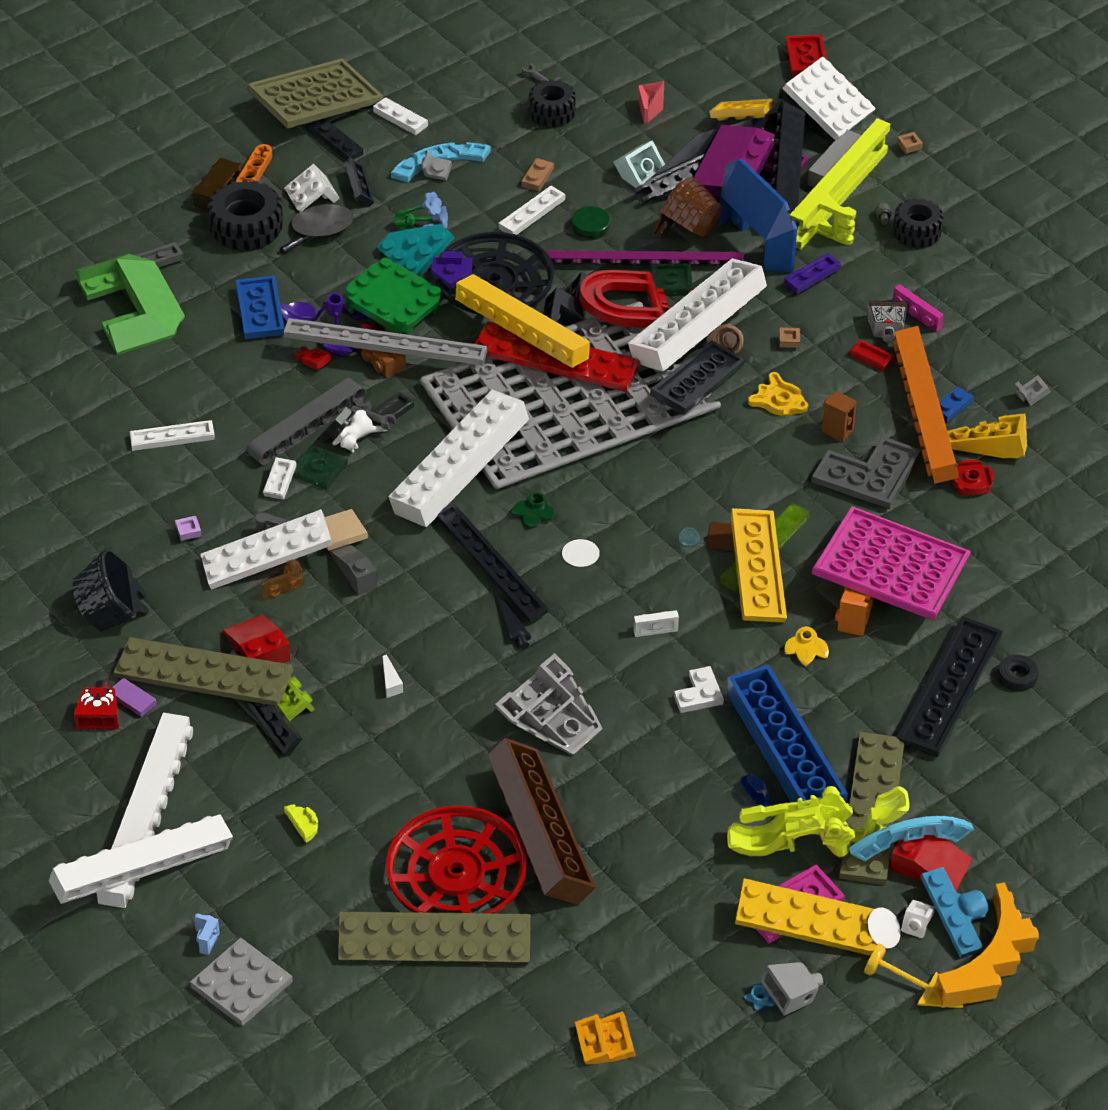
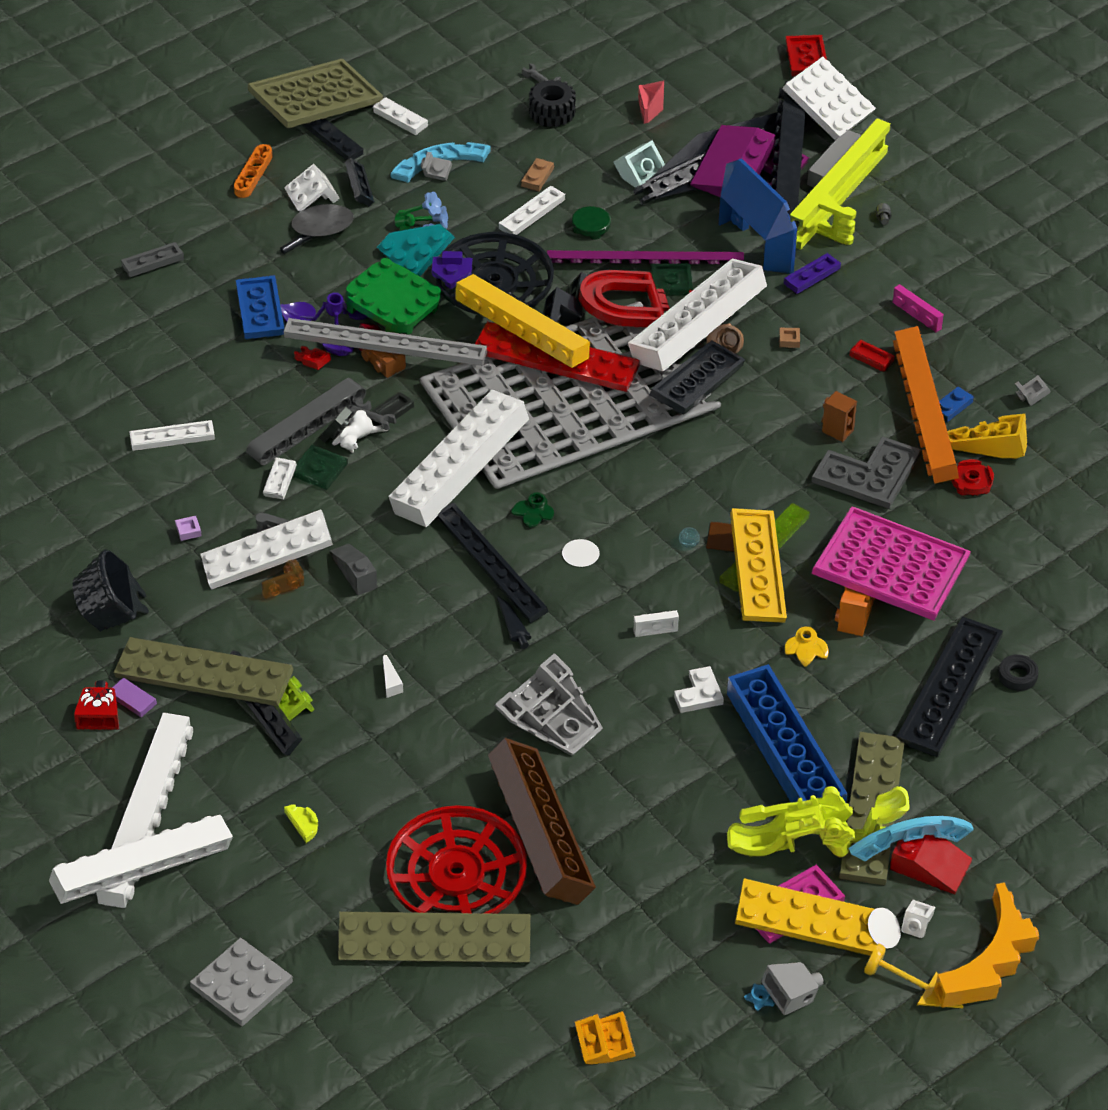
(156, 306): bright green slope -> none
(207, 932): light blue bracket -> none
(221, 173): dark brown brick -> none
(241, 199): black tyre -> none
(259, 640): red slope -> none
(345, 529): tan tile -> none
(690, 207): reddish brown piece -> none
(741, 109): yellow plate -> none
(756, 789): clear blue plate -> none
(779, 397): yellow tile -> none
(886, 318): light grey torso -> none
(909, 142): medium nougat plate -> none
(918, 223): black tyre -> none
(956, 911): dark azure plate -> none

